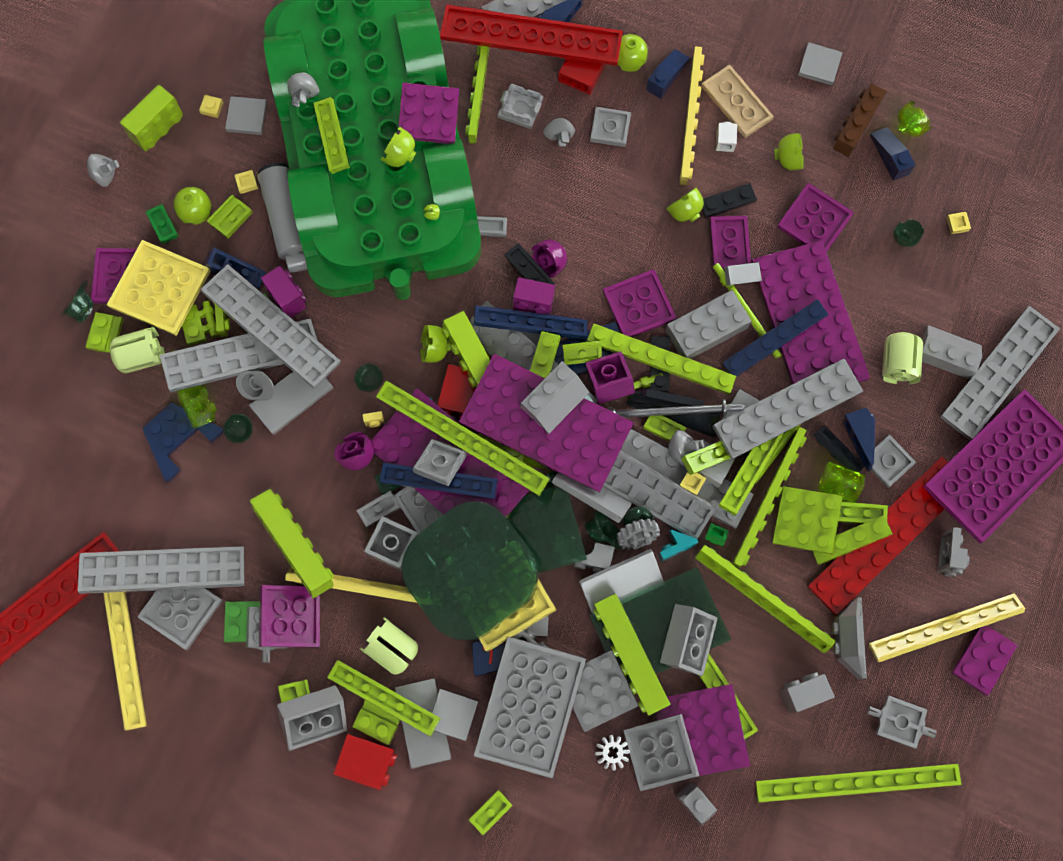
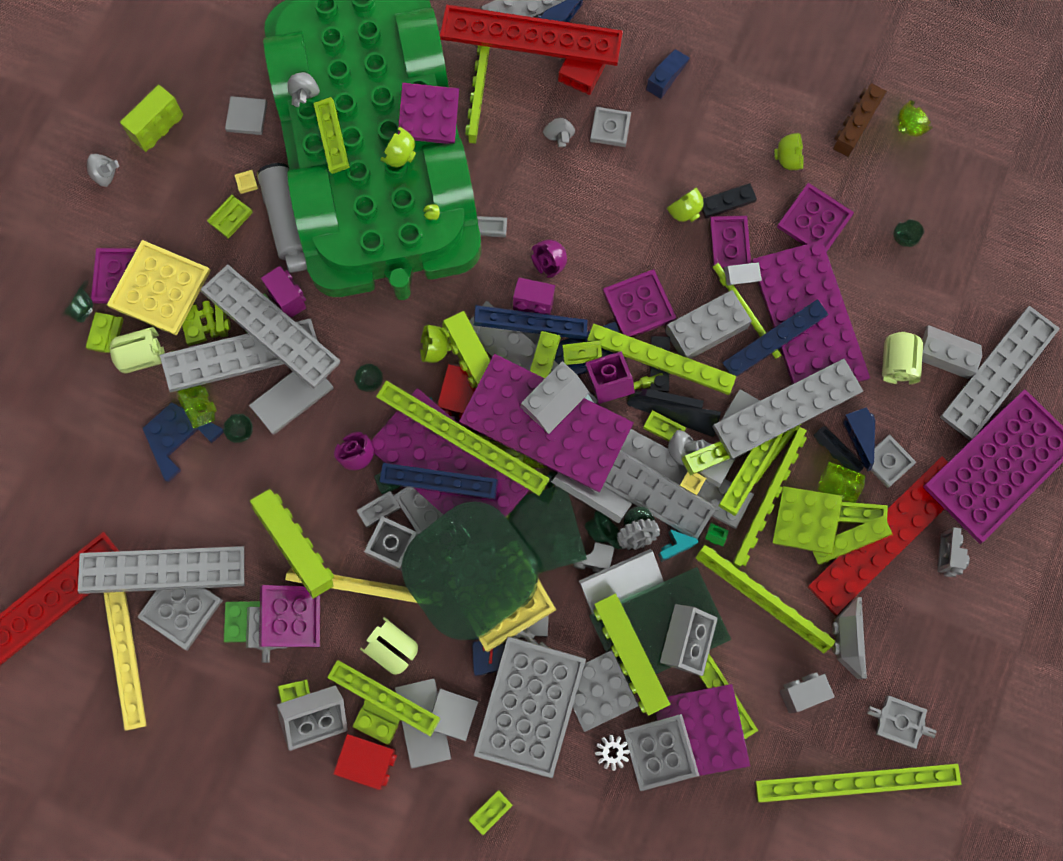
(162, 224): green plate -> none
(192, 205): lime cylinder -> none
(211, 106): light yellow plate -> none
(217, 260): dark blue slope -> none
(255, 385): light grey piece -> none
(373, 419): light yellow plate -> none
(439, 462): light grey tile -> none
(520, 106): piece -> none
(526, 265): black plate -> none
(632, 53): lime cylinder -> none
(681, 410): flat silver bar -> none
(691, 122): light yellow plate -> none
(696, 803): light grey torso -> none
(726, 137): white brick -> none
(737, 101): tan tile -> none
(820, 63): light grey tile -> none
(893, 153): dark blue slope -> none
(946, 627): light yellow tile -> none
(958, 223): light yellow plate -> none
(984, 659): magenta plate -> none

